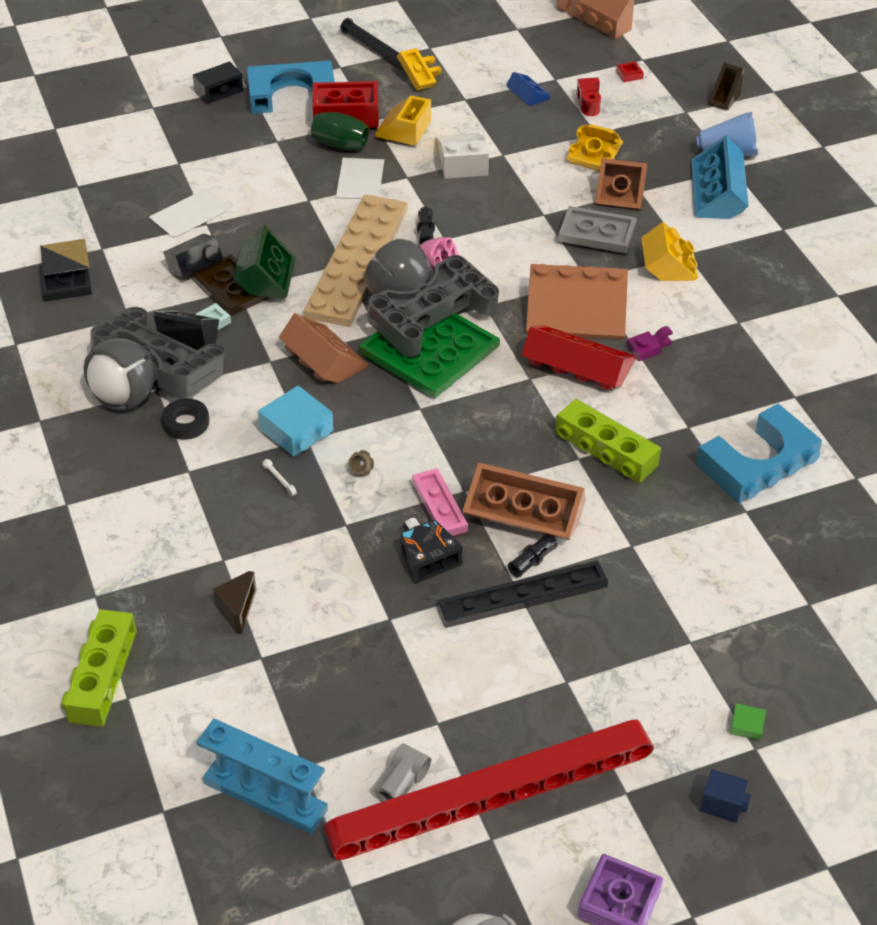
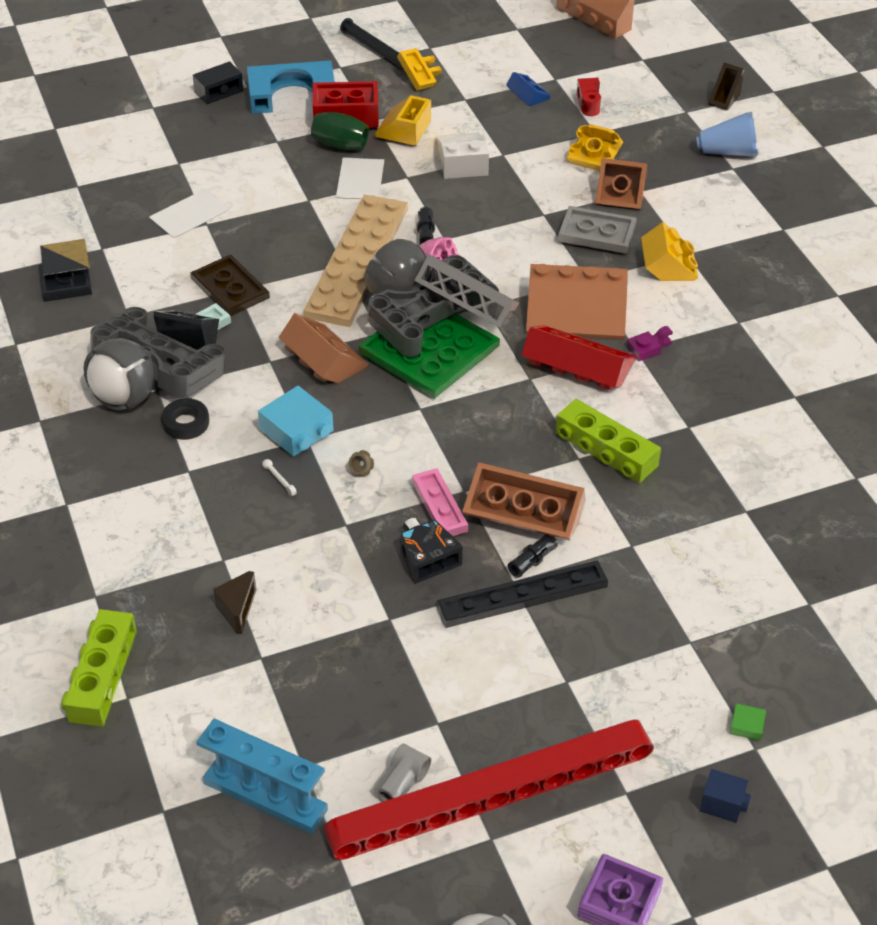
(193, 255): black brick -> none
(264, 265): dark green slope -> none
(474, 285): none -> light grey fence
(629, 71): red tile -> none
(719, 181): dark azure slope -> none
(746, 476): dark azure arch -> none

